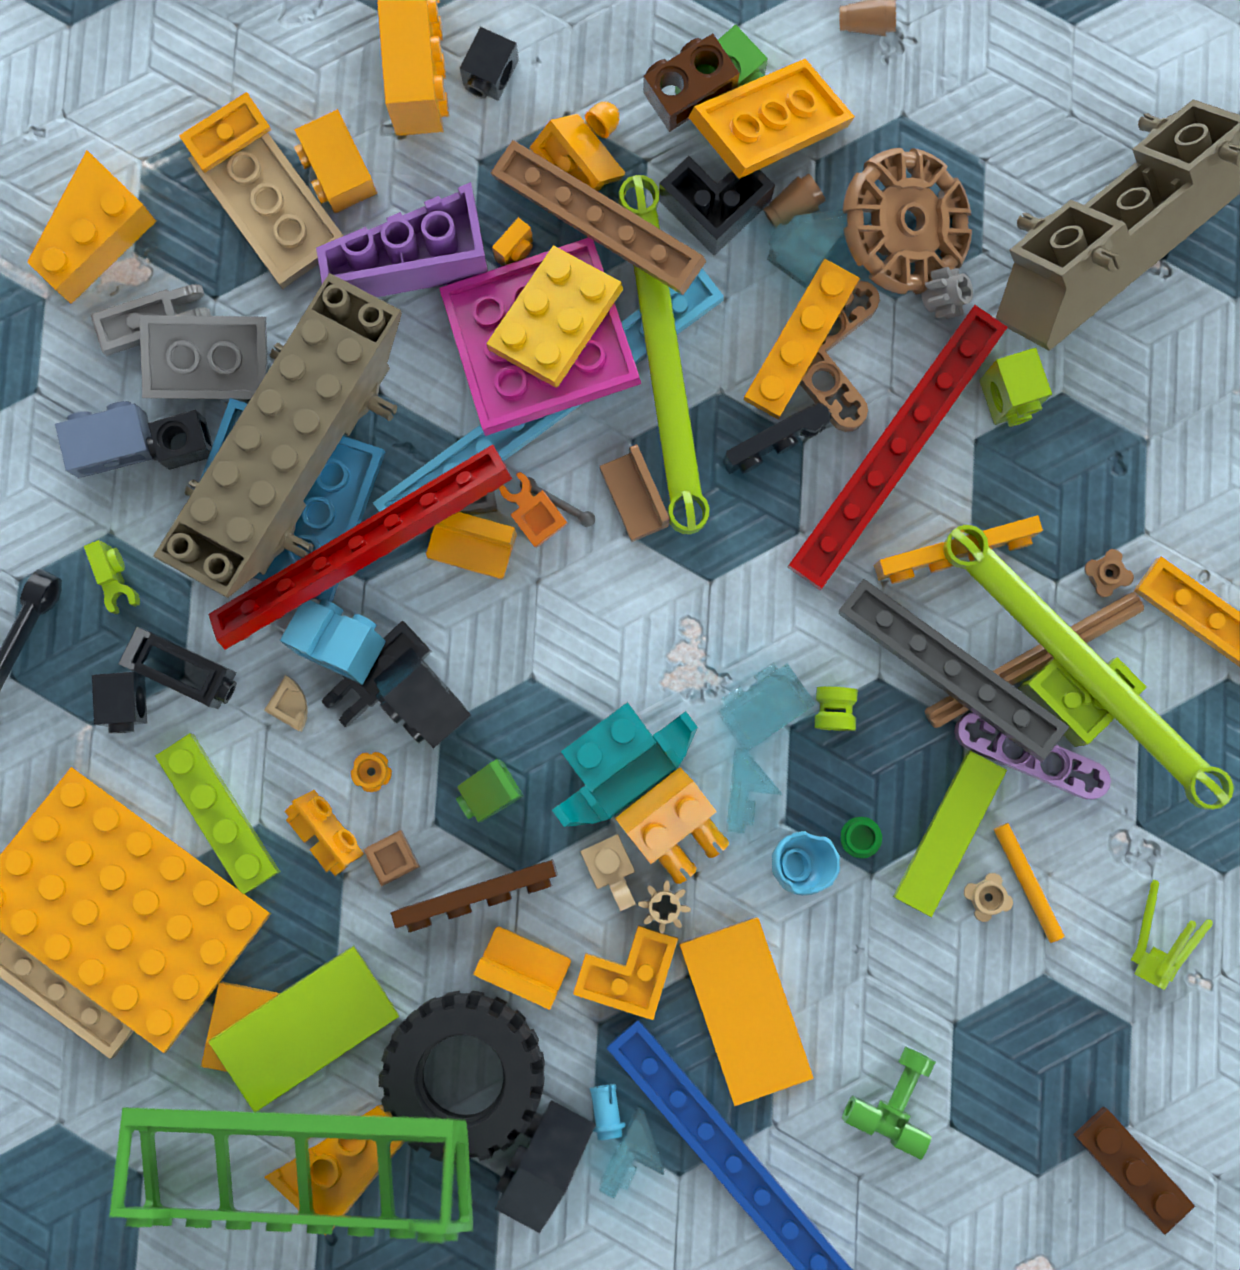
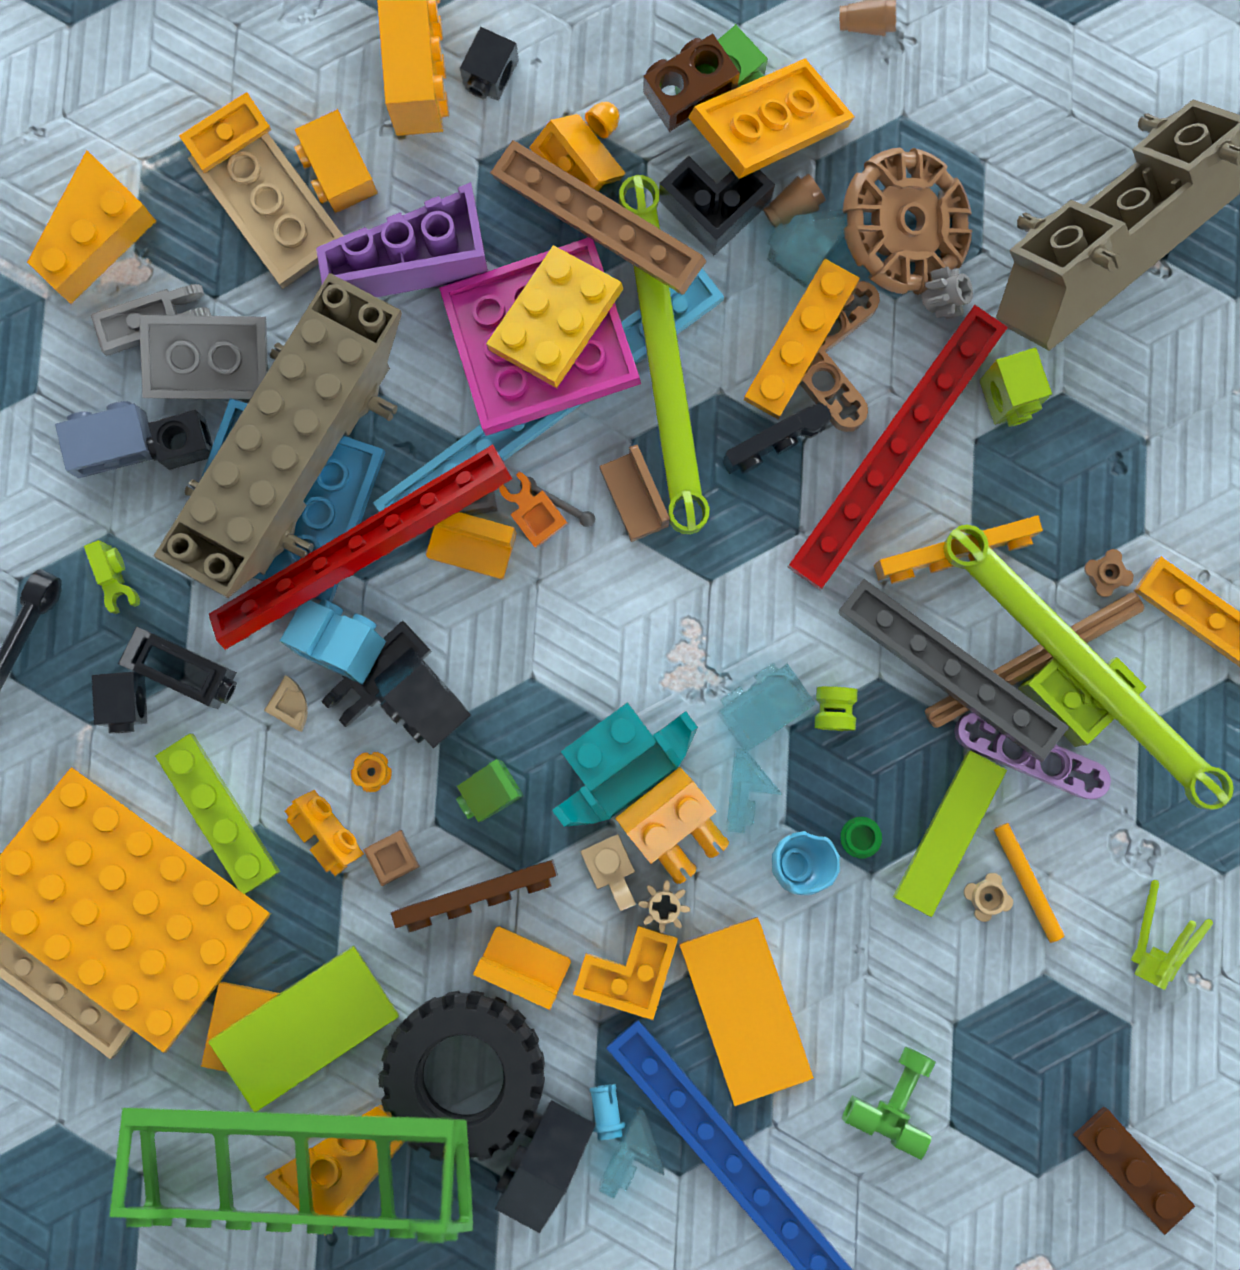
(514, 243): light orange plate -> none

